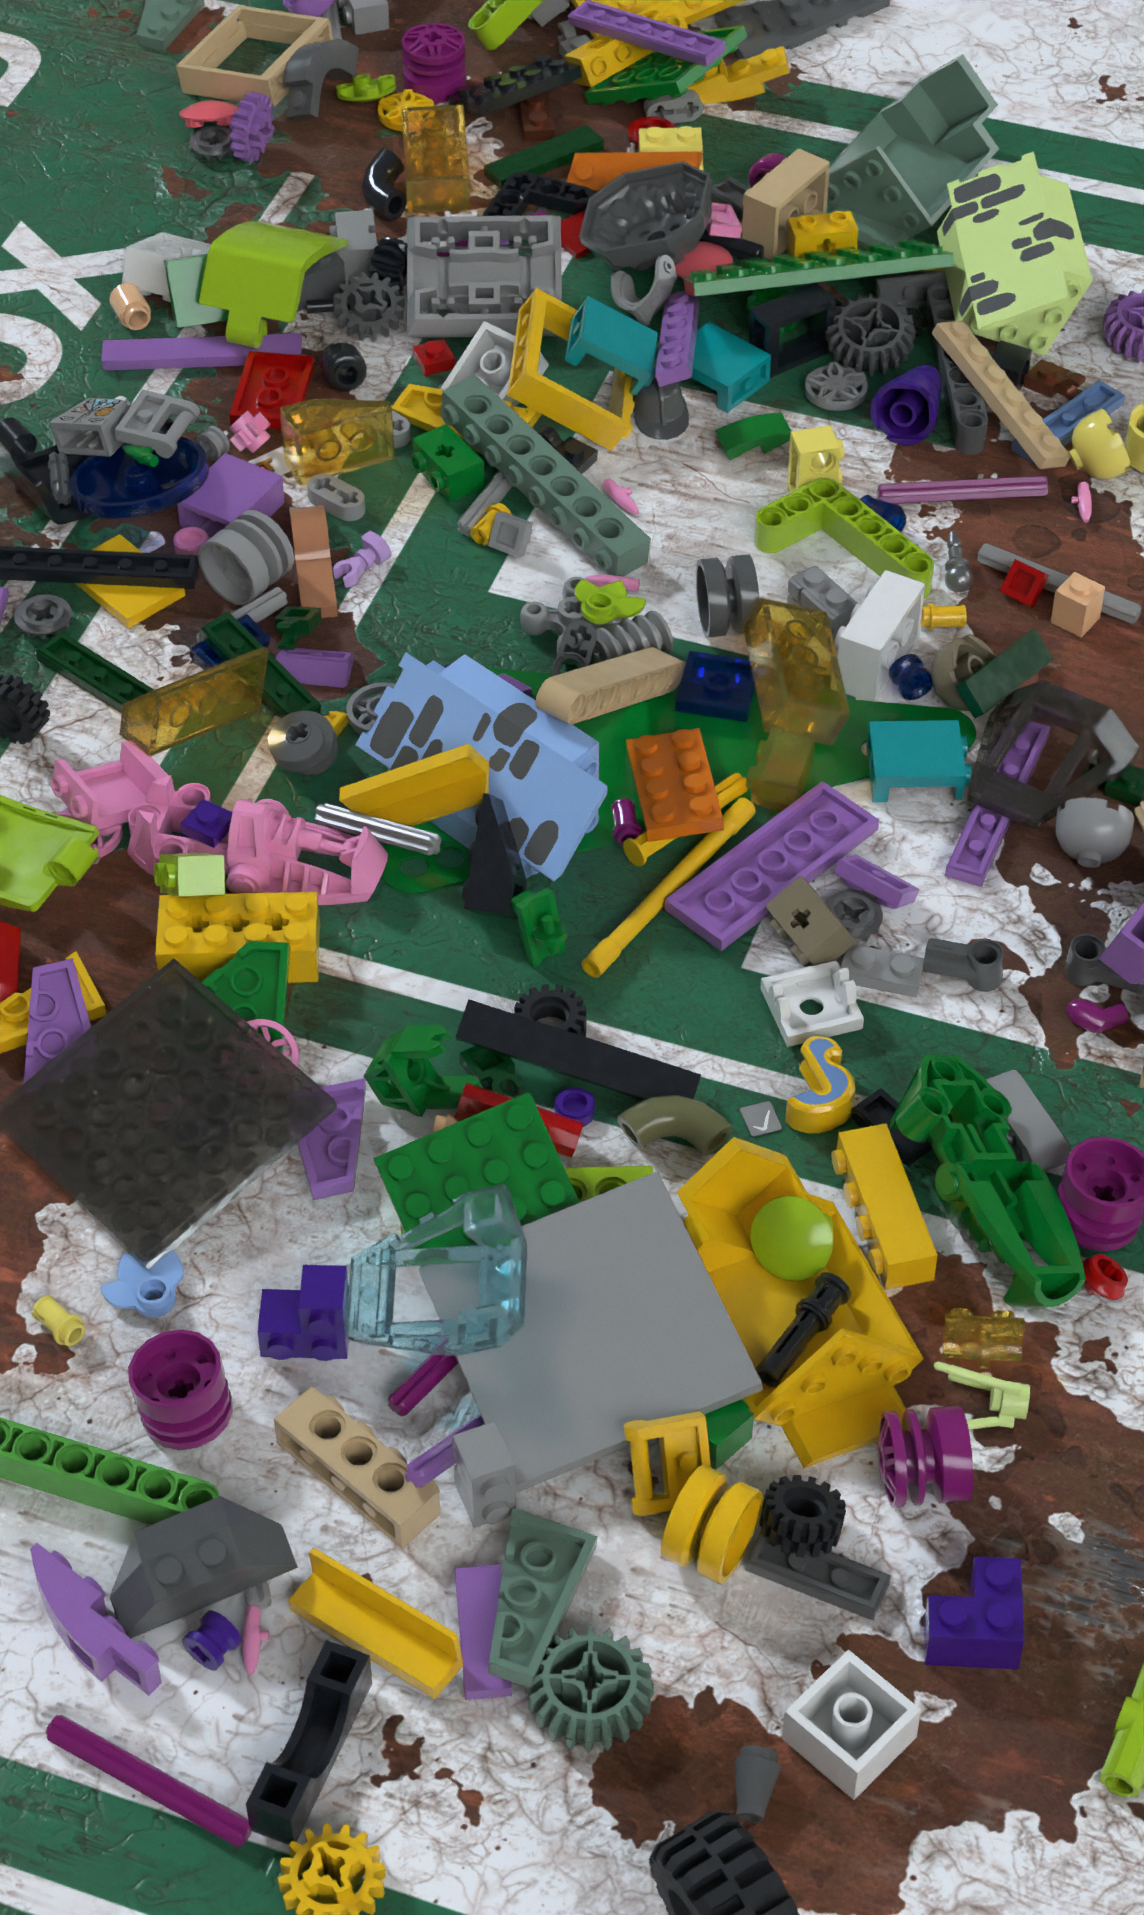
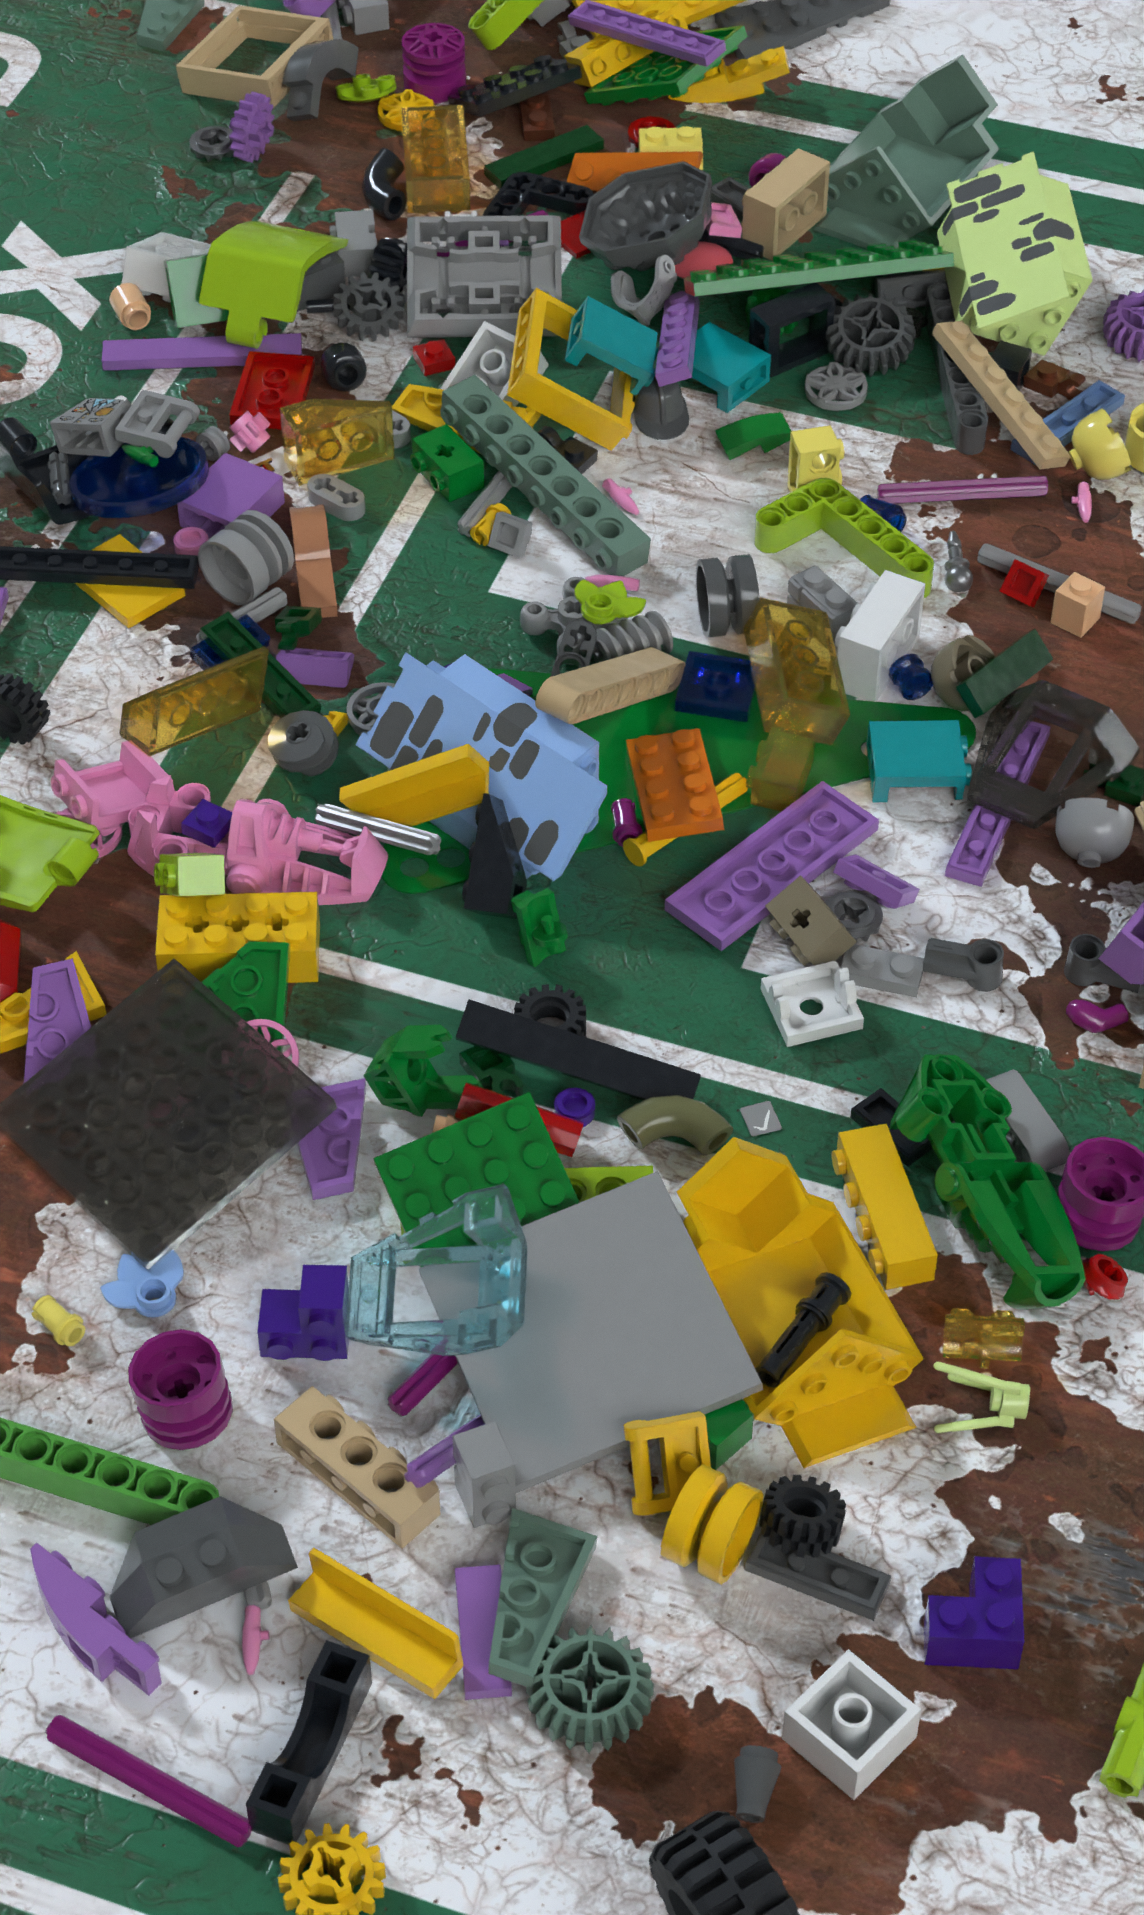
(40, 607): flat silver gear -> none
(90, 671): dark green tile -> none
(208, 111): coral dish -> none
(212, 1640): dark purple wheel -> none
(375, 551): lavender piece -> none
(610, 948): yellow piece -> none
(674, 109): light grey beam -> none
(792, 1238): lime dish -> none
(821, 233): yellow brick -> none
(830, 1085): yellow animal -> none
(908, 405): dark purple cone -> none
(926, 1456): magenta wheel -> none
(943, 616): yellow pin -> none

